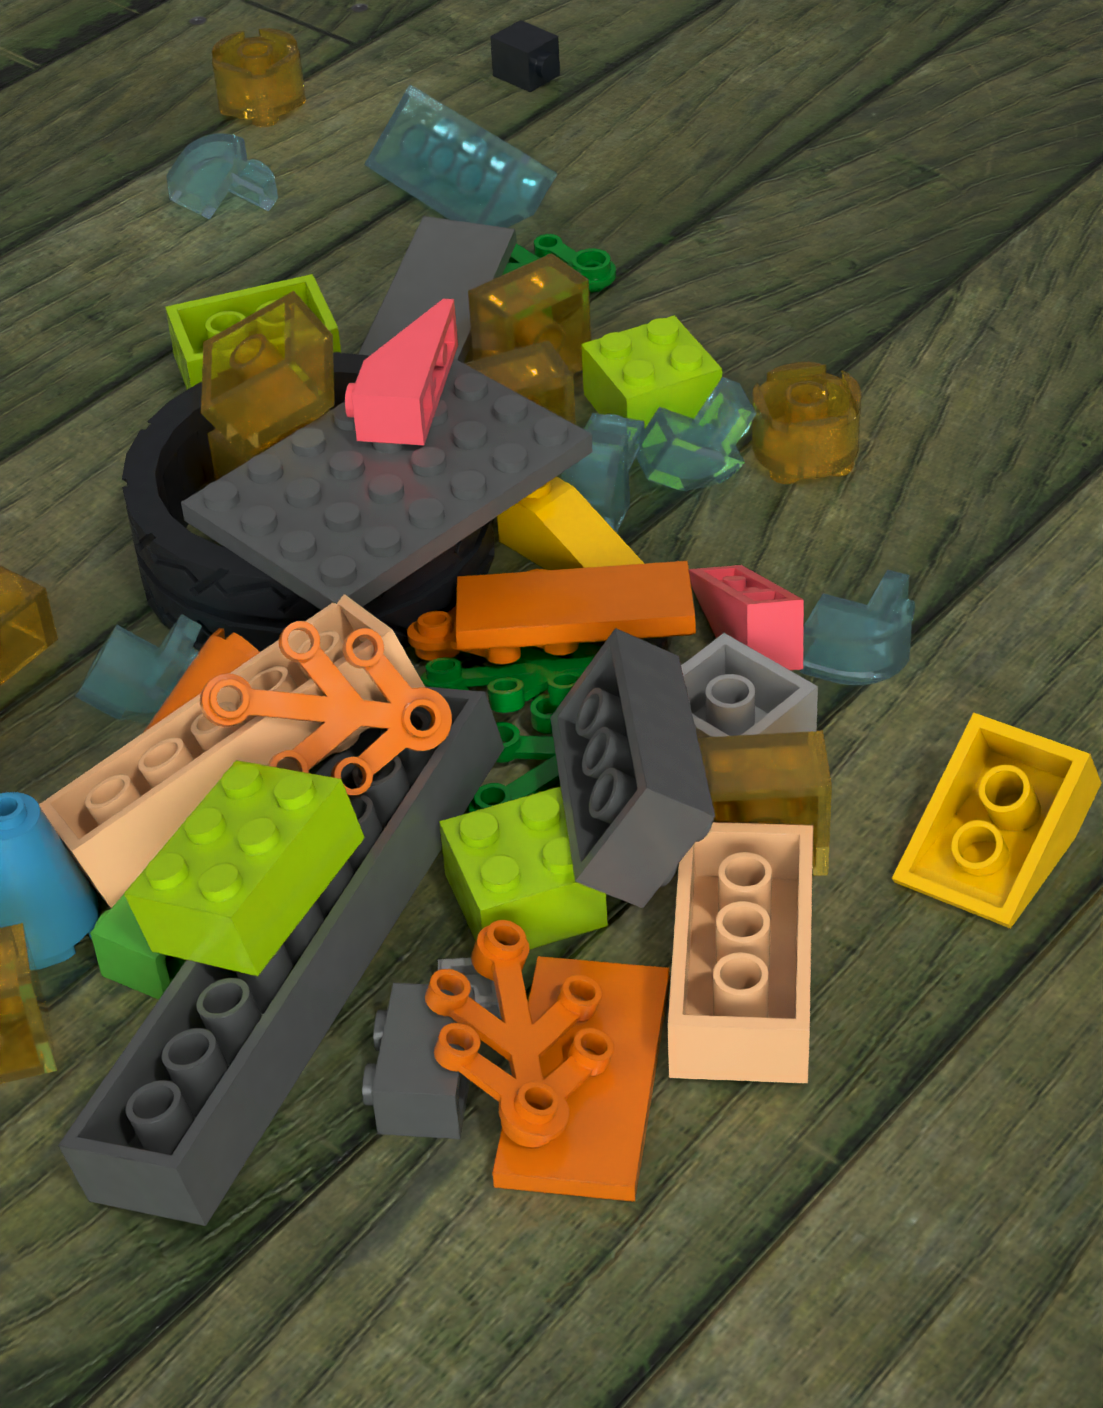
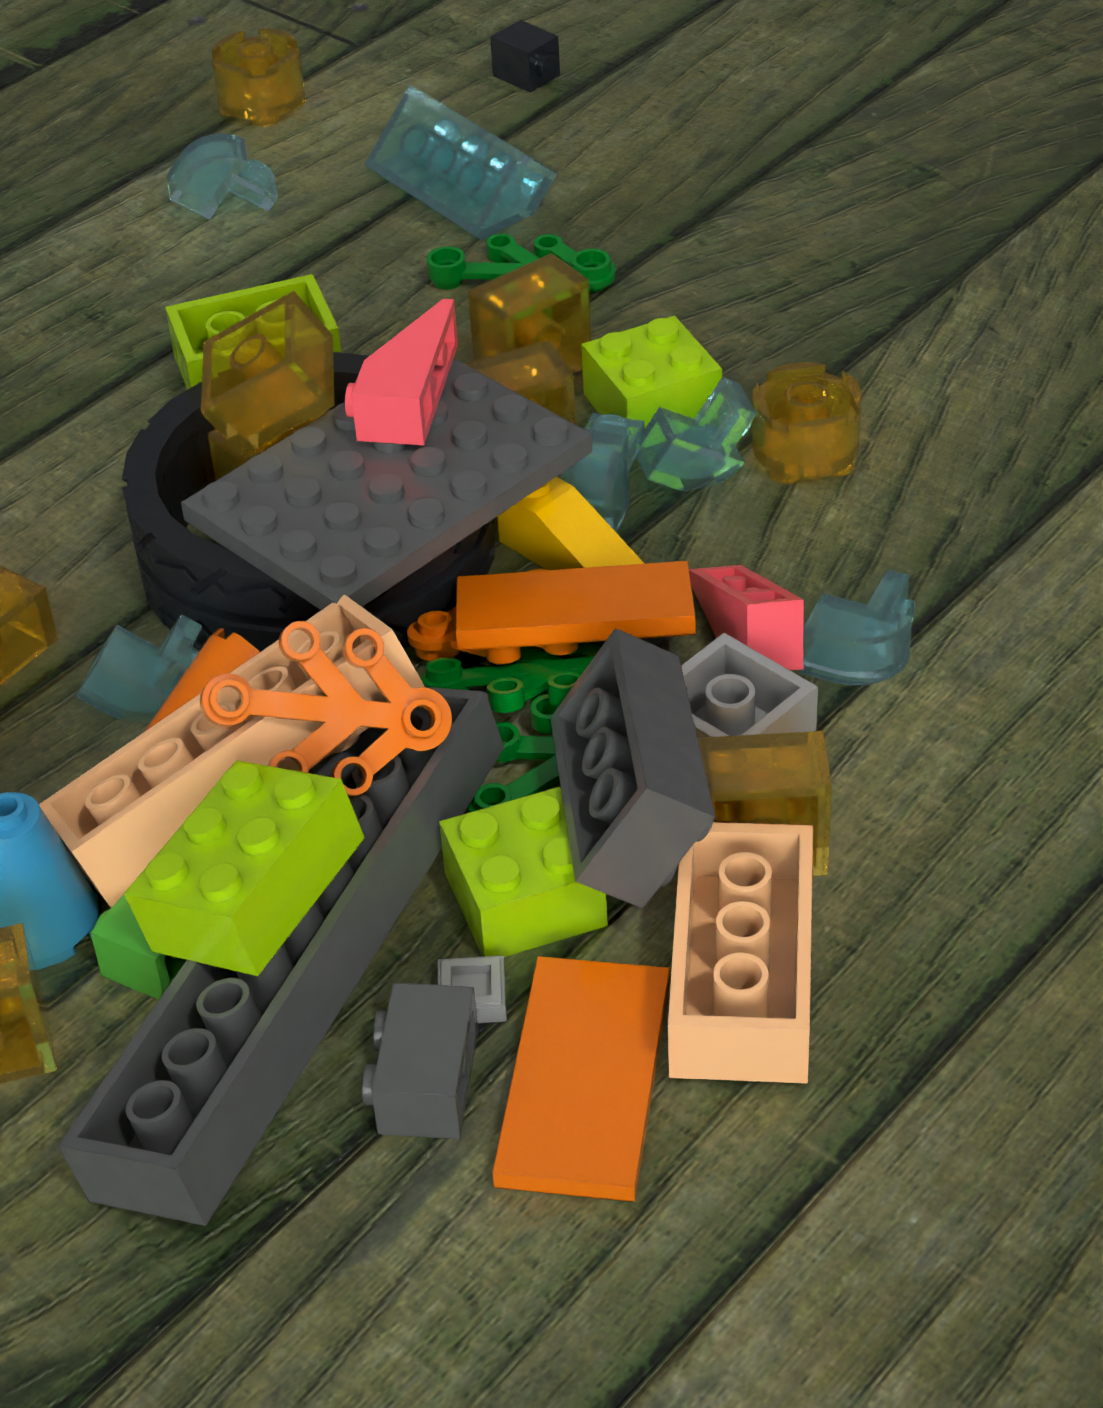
(441, 264): dark grey tile -> none
(529, 1107): orange plant -> none
(998, 820): yellow slope -> none

